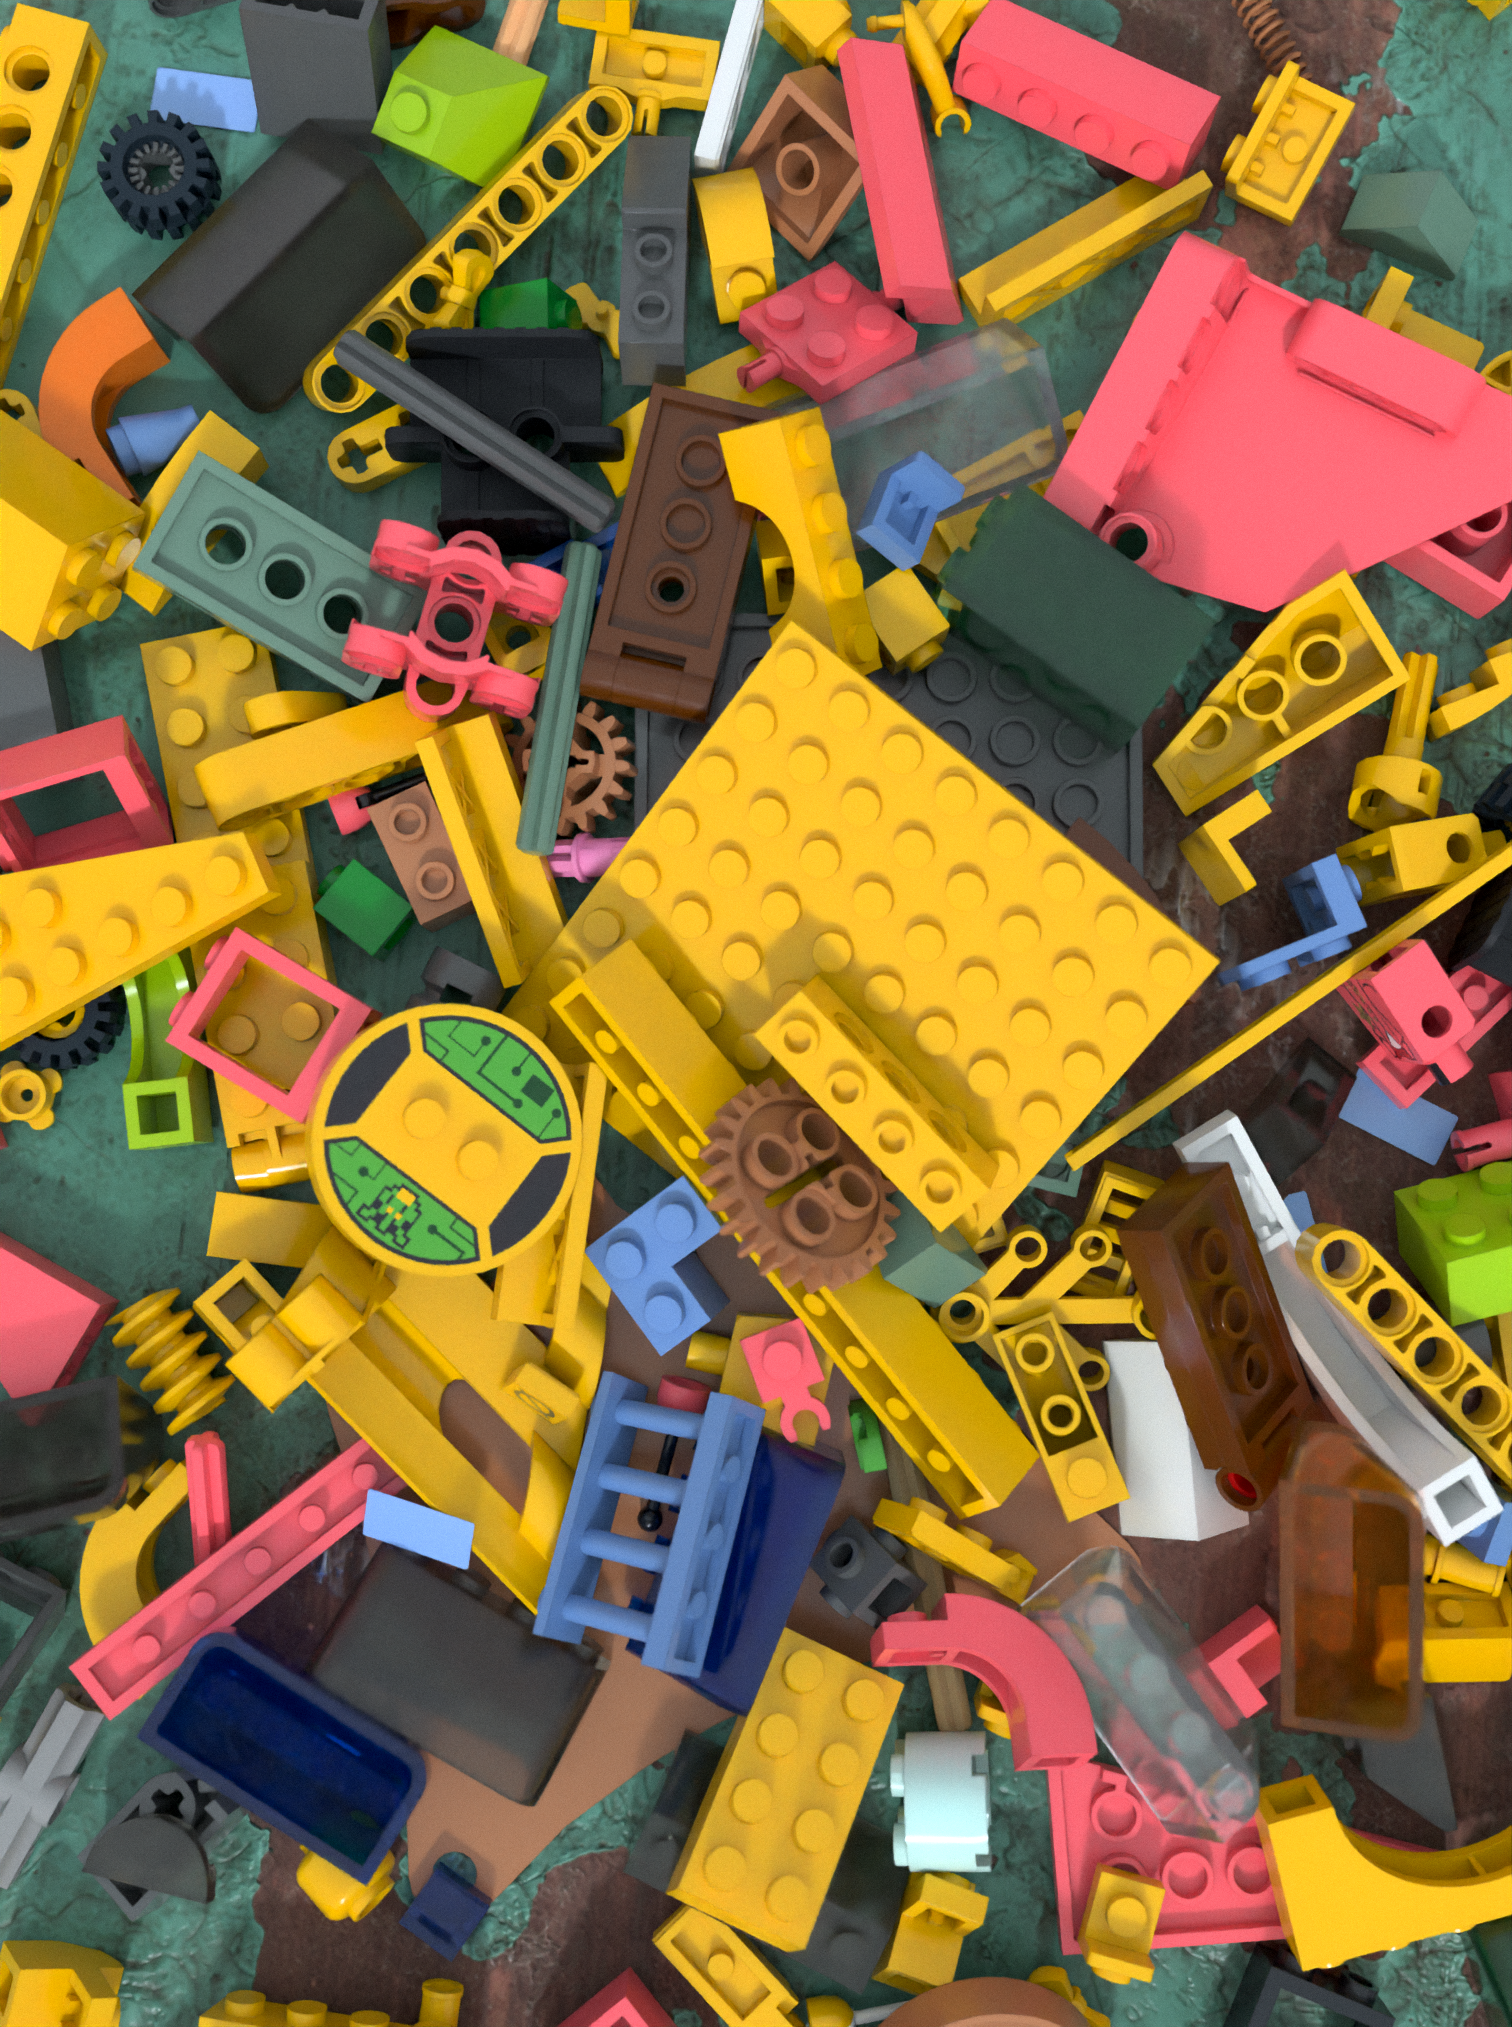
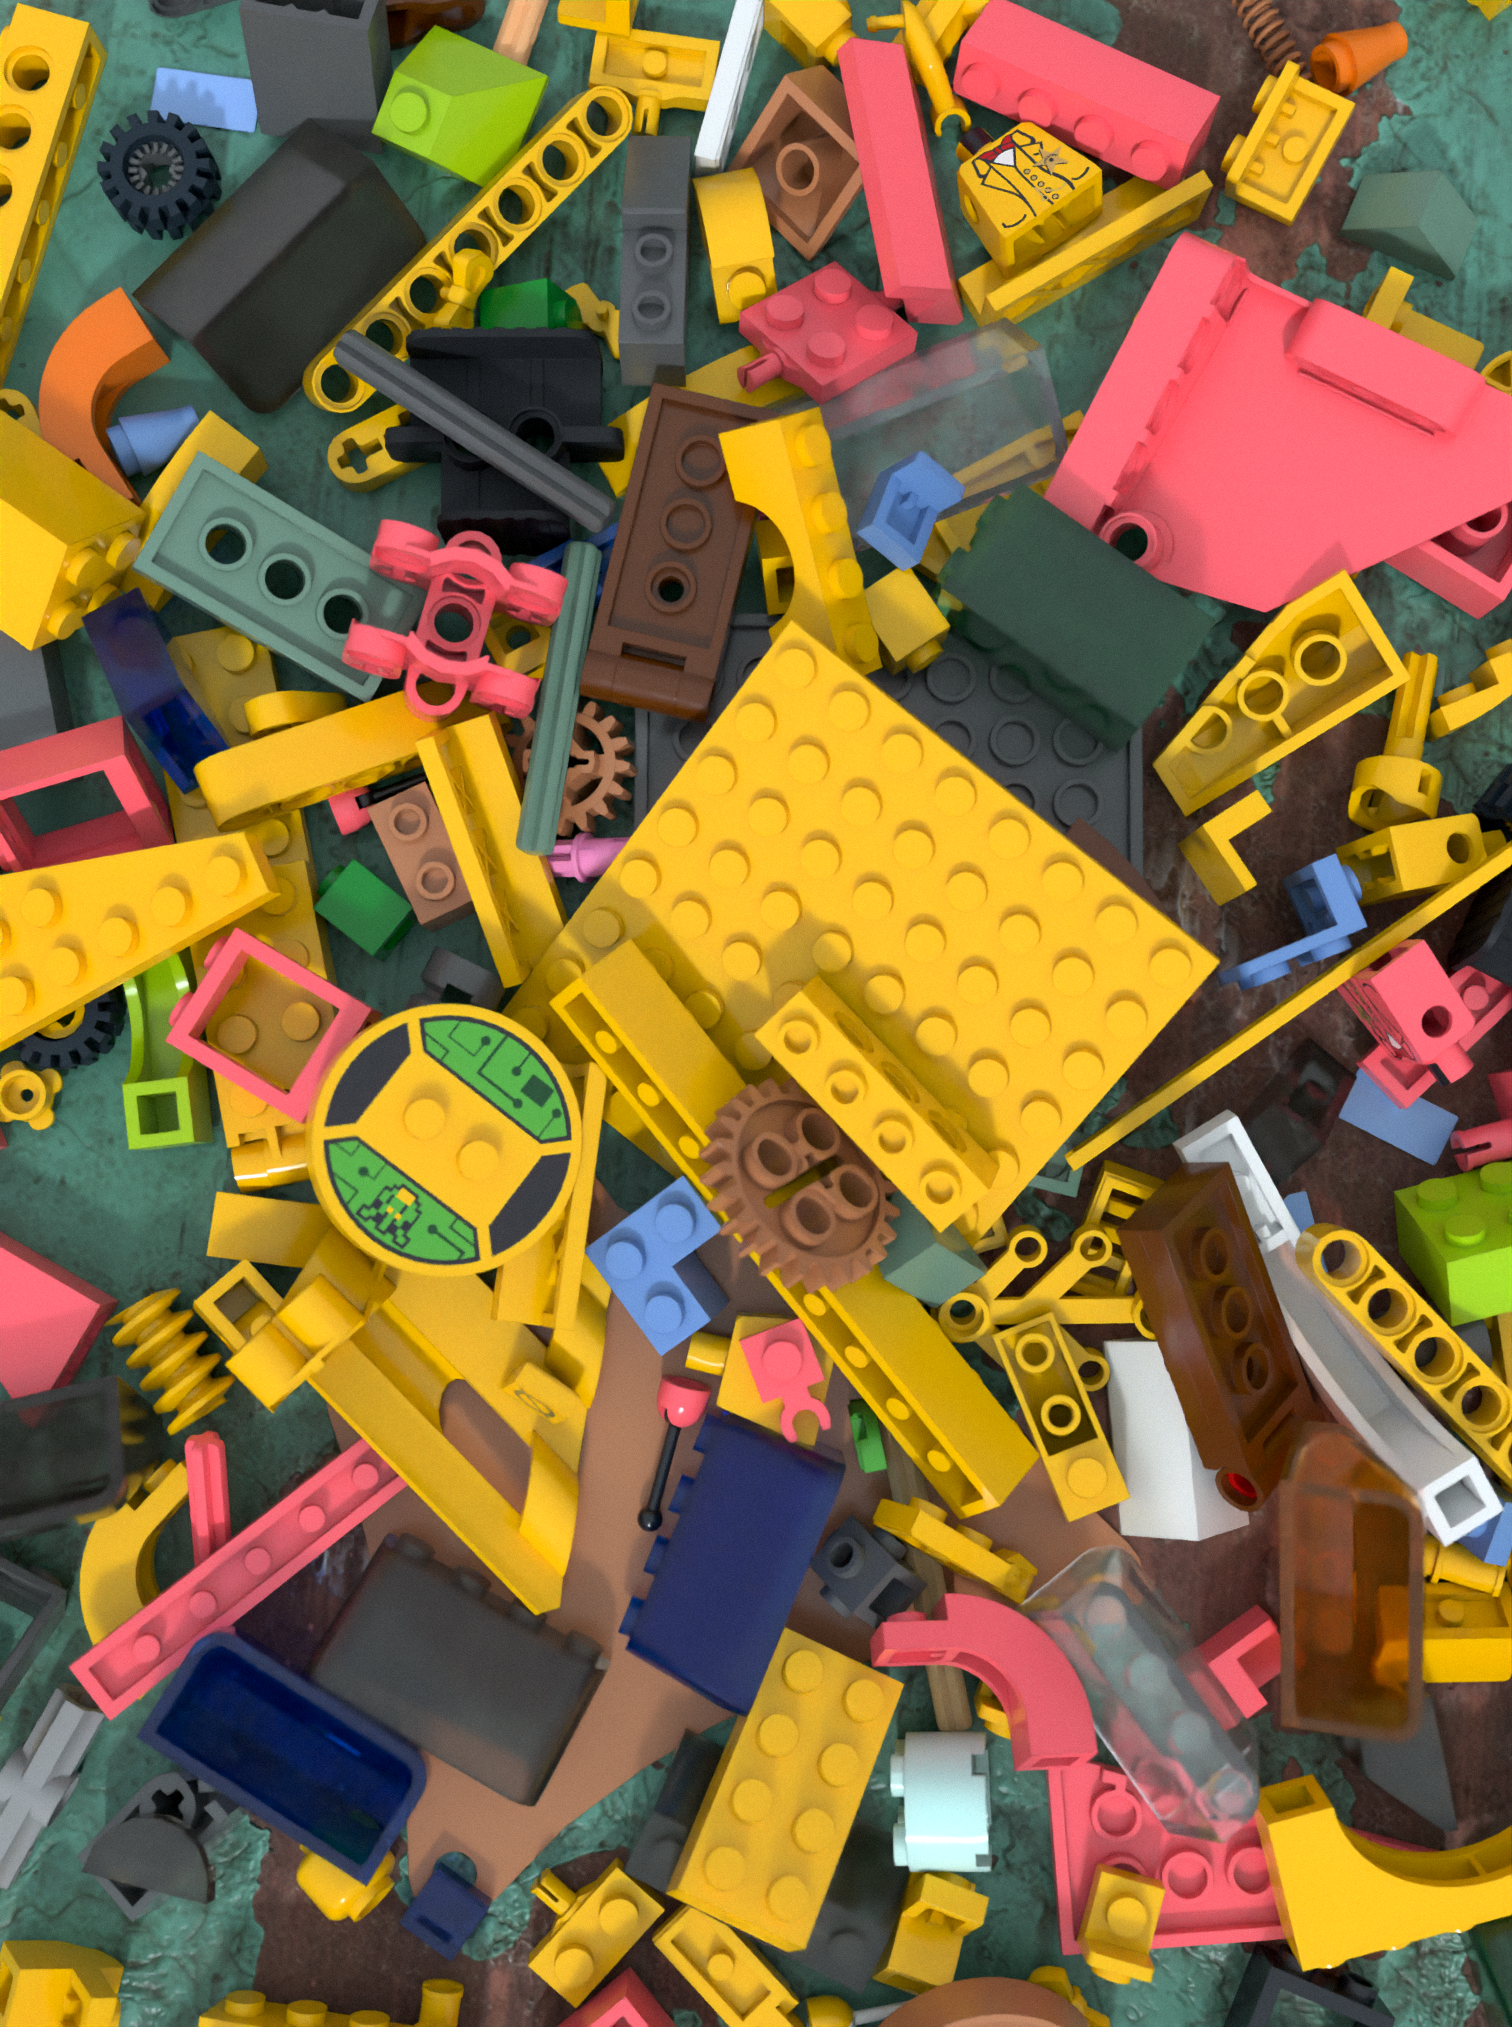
(155, 686): none -> clear blue slope
(418, 1528): light blue sticker -> none
(591, 1928): none -> yellow plate
(703, 1535): medium blue fence -> none
(1025, 193): none -> yellow torso
(1355, 56): none -> orange cone

